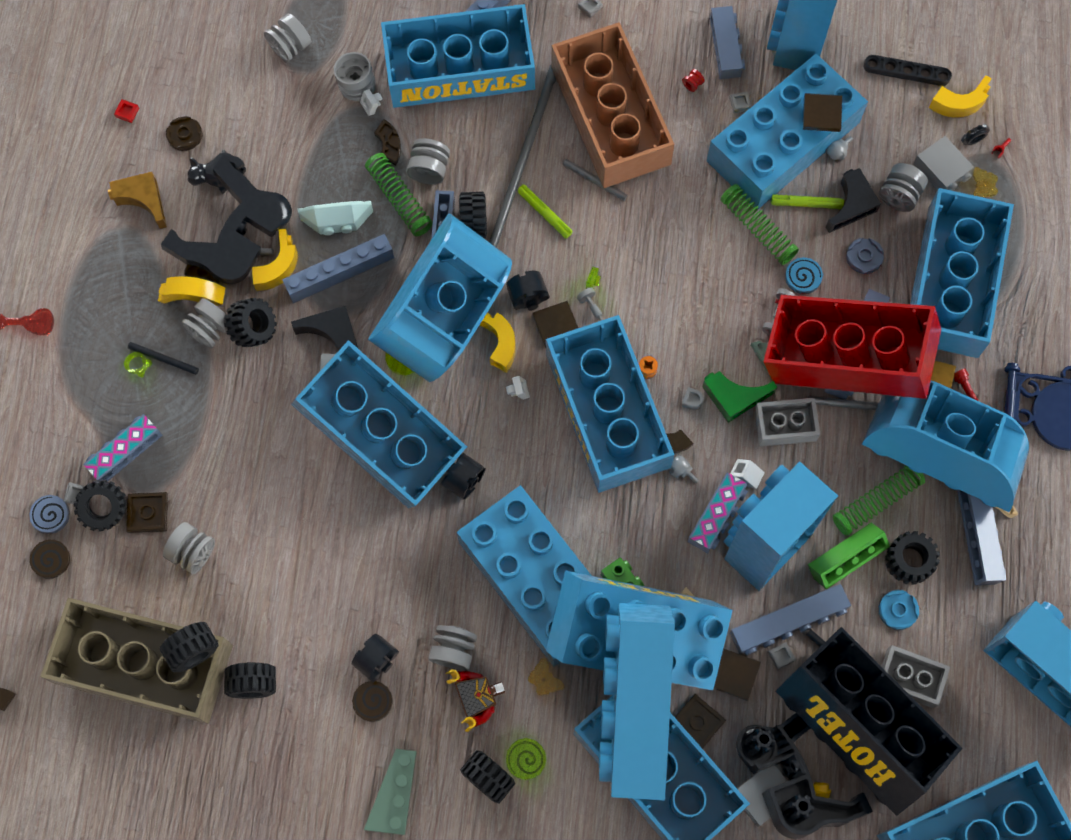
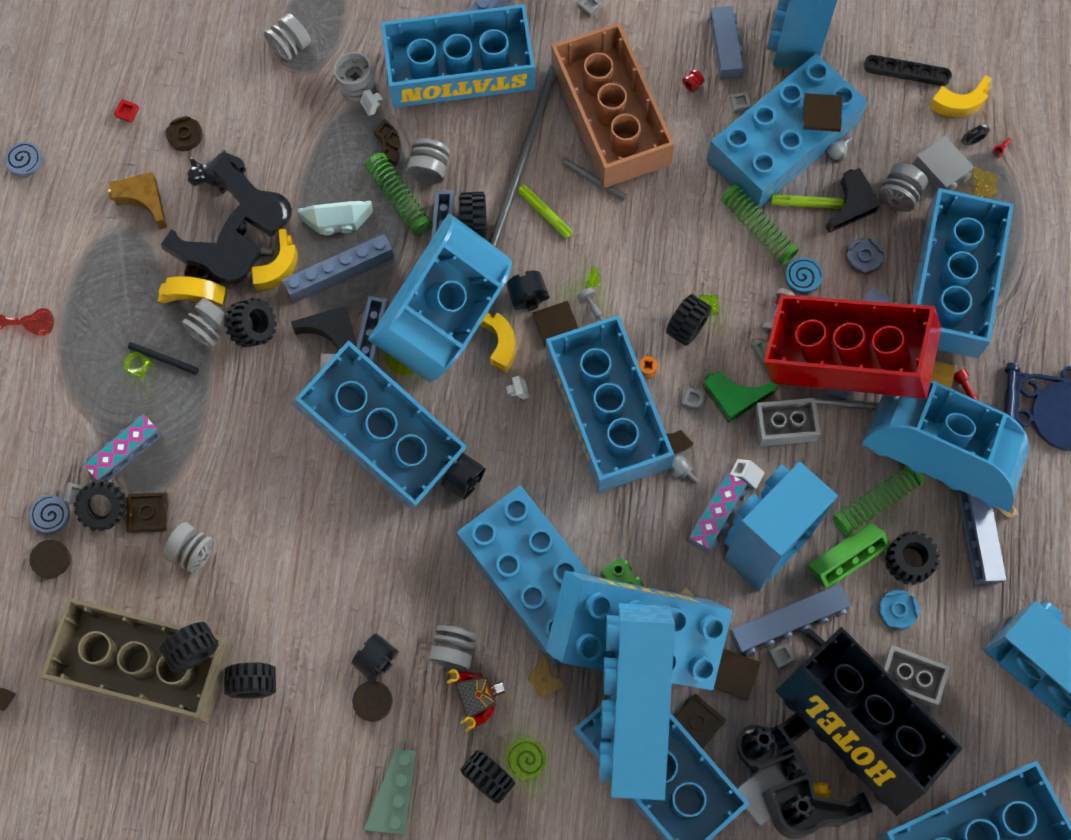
(23, 159): none -> sand blue tile
(373, 313): none -> sand blue brick
(688, 319): none -> black tyre
(712, 300): none -> clear neon green plate

